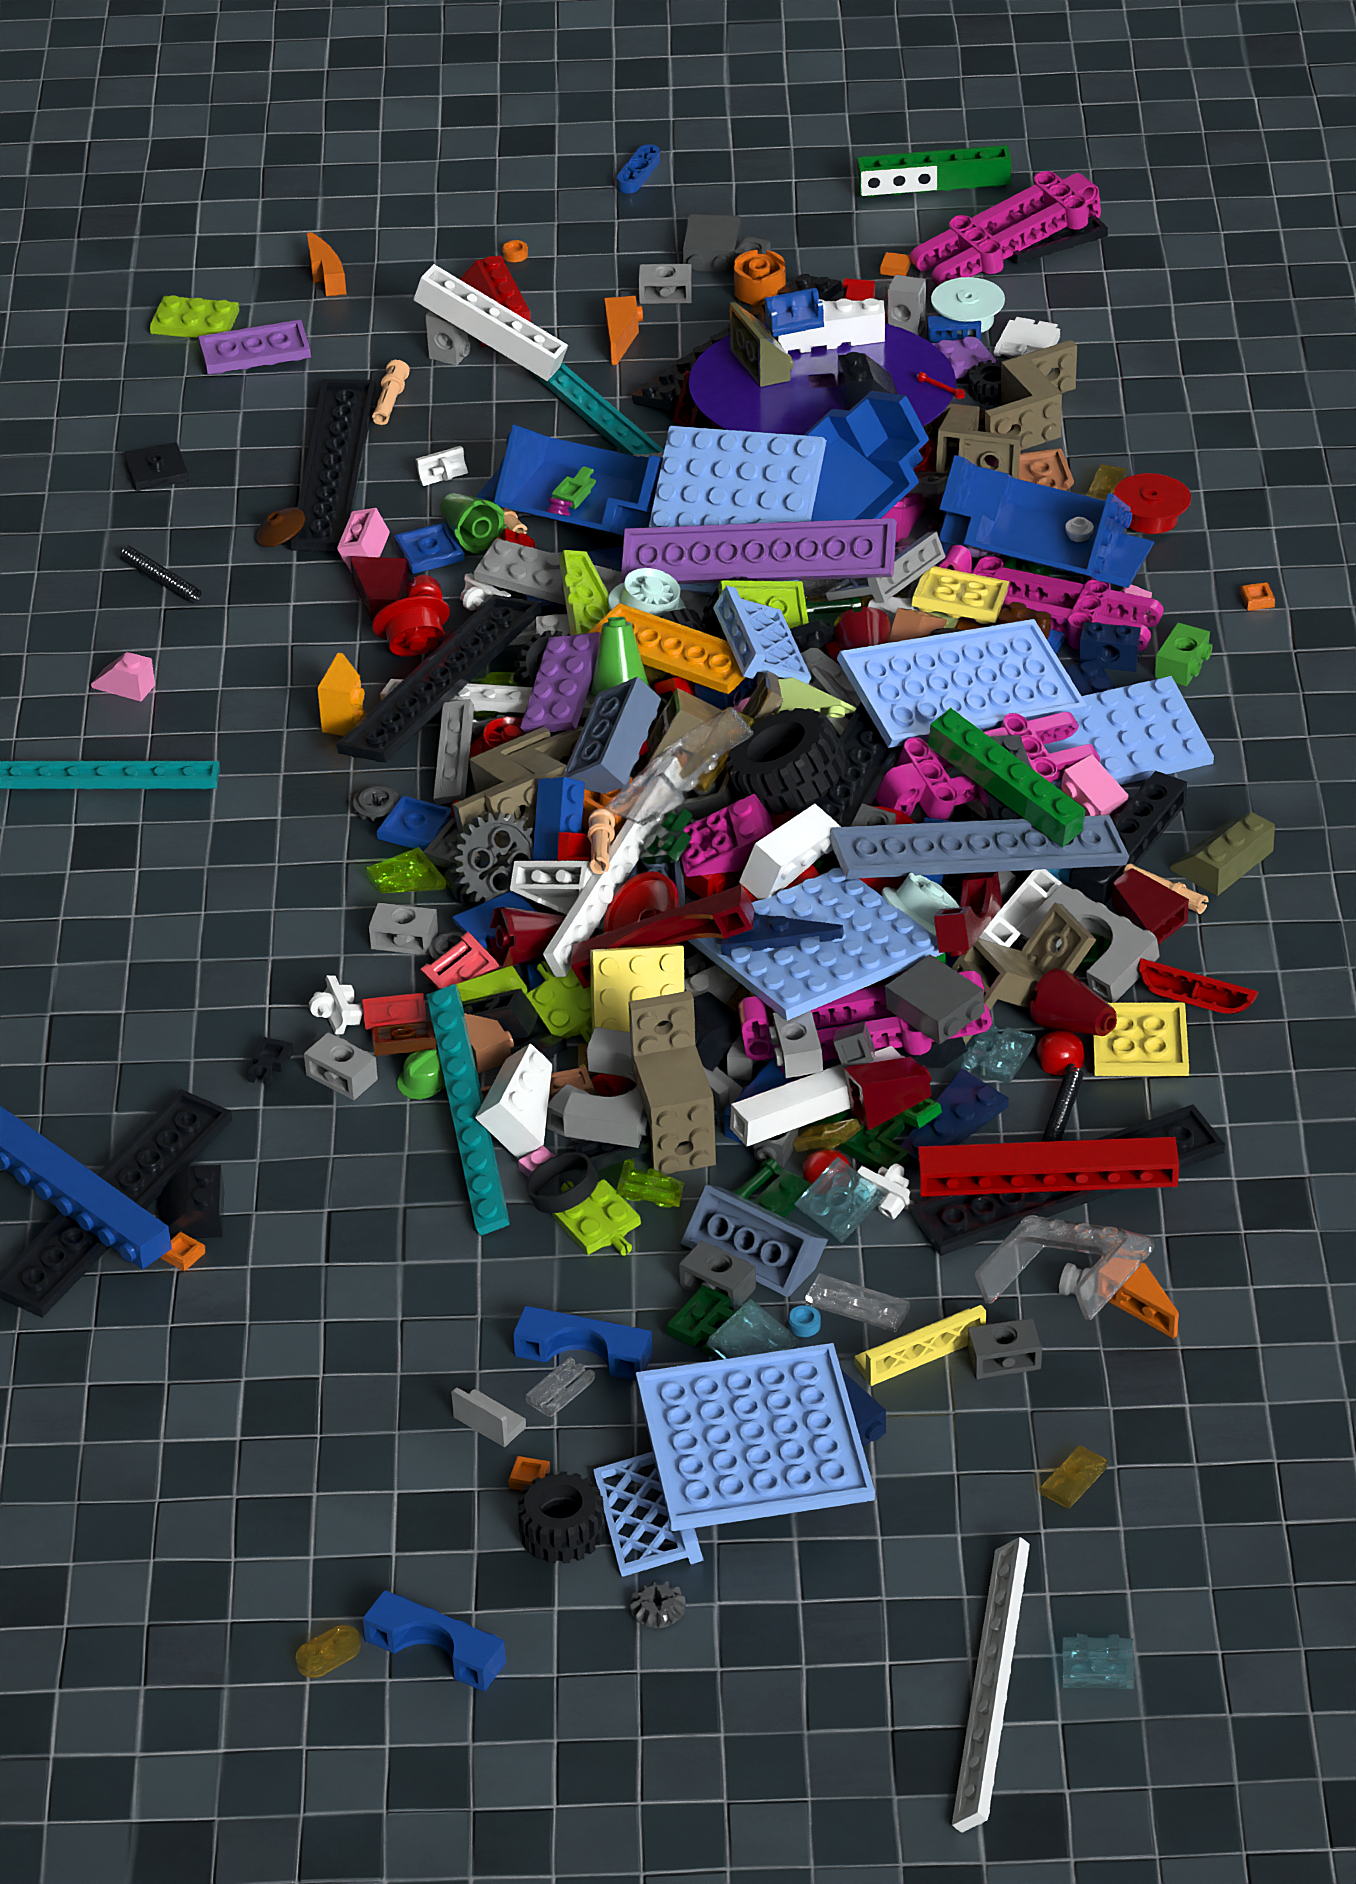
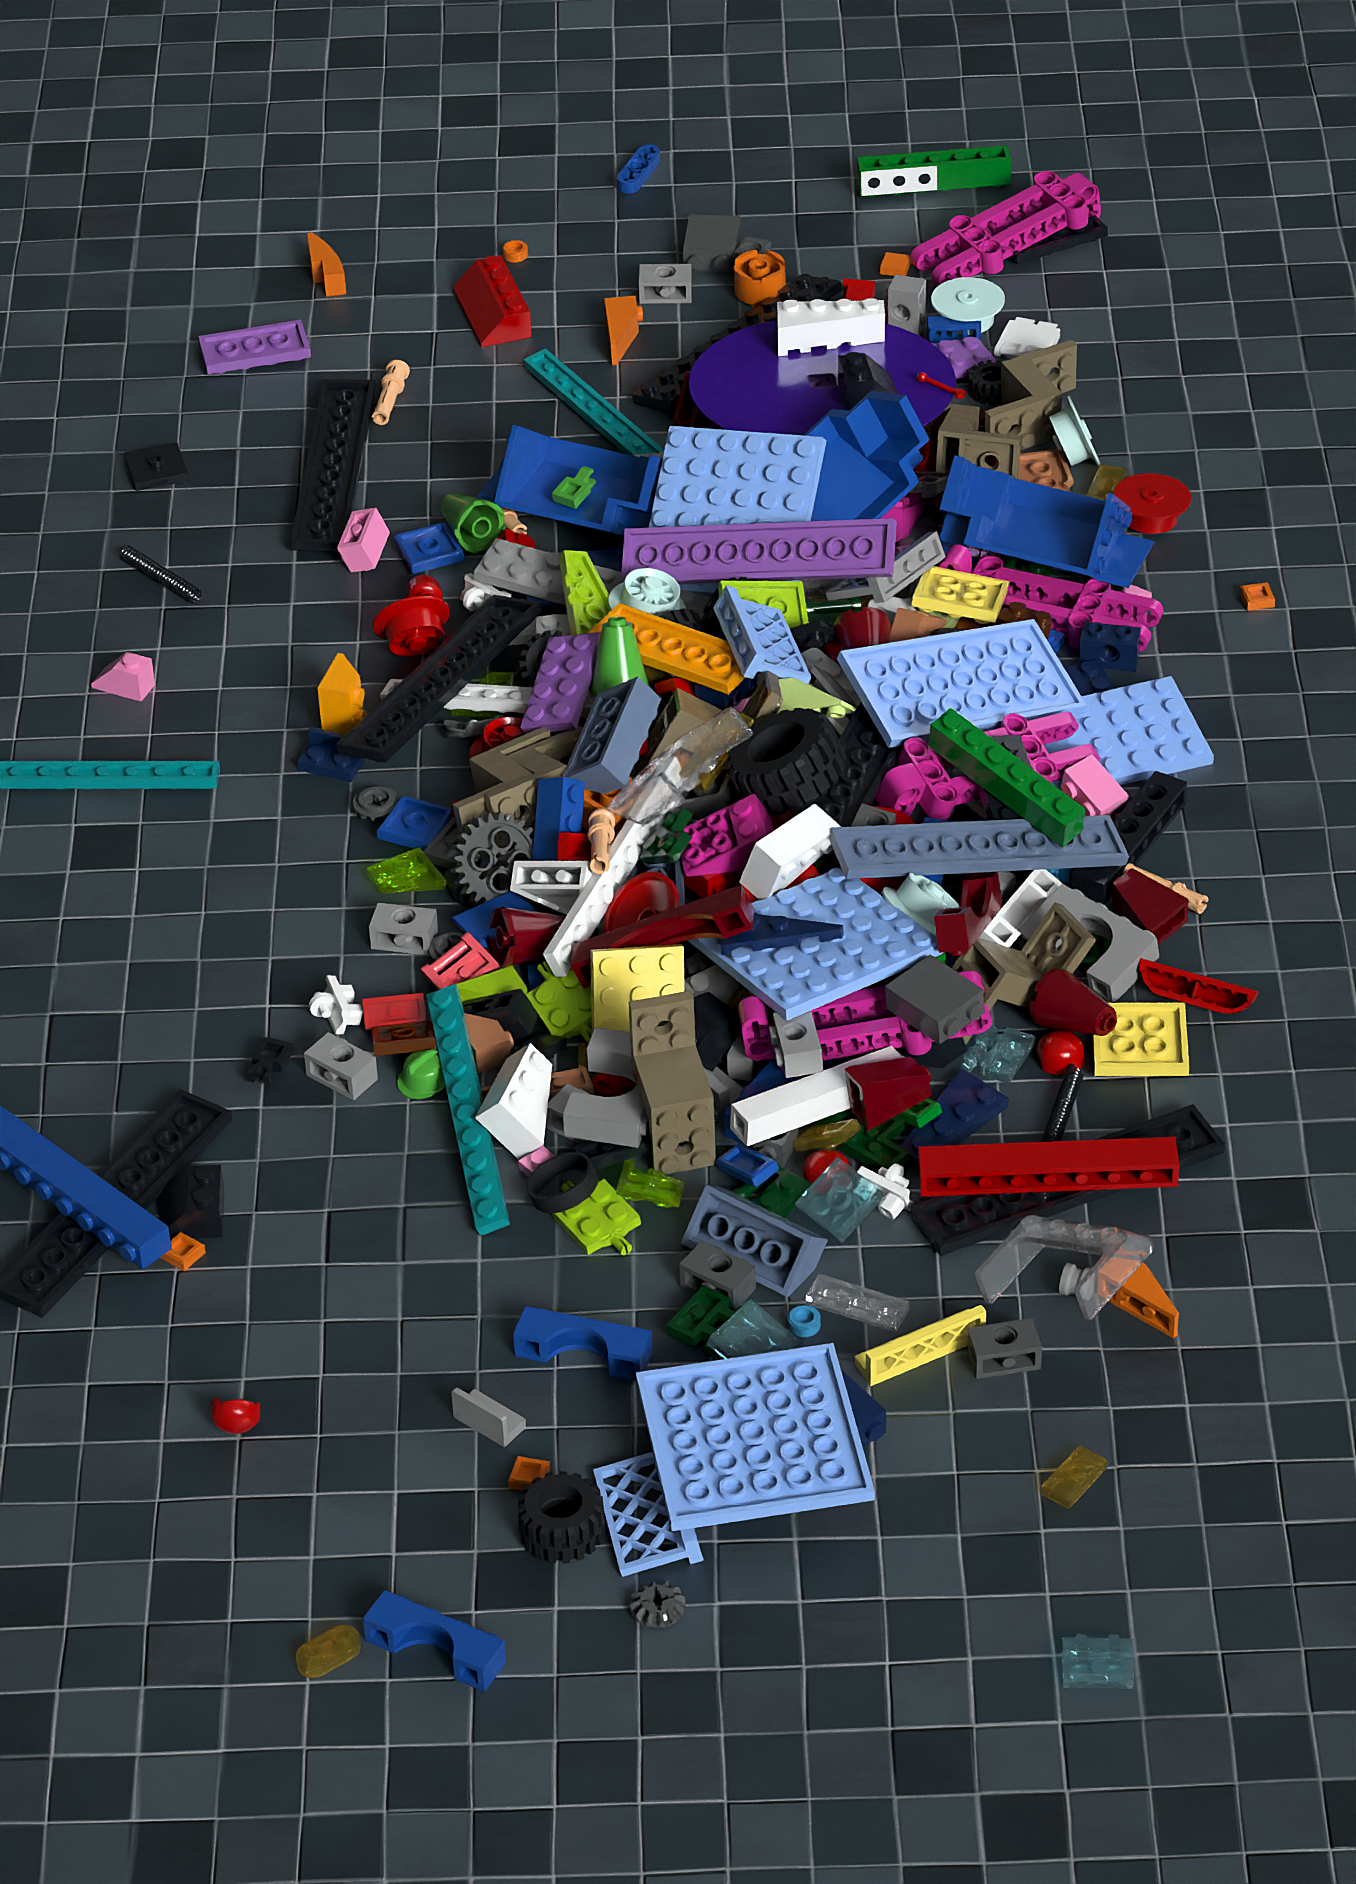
(193, 316): lime plate -> none
(235, 1415): none -> red hair
(280, 527): reddish brown dish -> none
(323, 757): none -> dark blue bracket
(379, 581): dark red slope -> none
(441, 466): white hips -> none
(445, 340): light grey brick -> none
(453, 751): light grey plate -> none
(490, 322): white brick -> none
(556, 1384): clear tile -> none
(559, 506): magenta bush -> none
(747, 1165): none -> blue tile
(757, 348): olive slope -> none
(794, 312): blue hinge -> none
(854, 1045): dark grey brick -> none
(990, 1686): white plate -> none
(1073, 435): none -> light aqua piece
(1079, 529): white plate -> none
(1183, 654): bright green brick -> none
(1227, 853): olive slope -> none

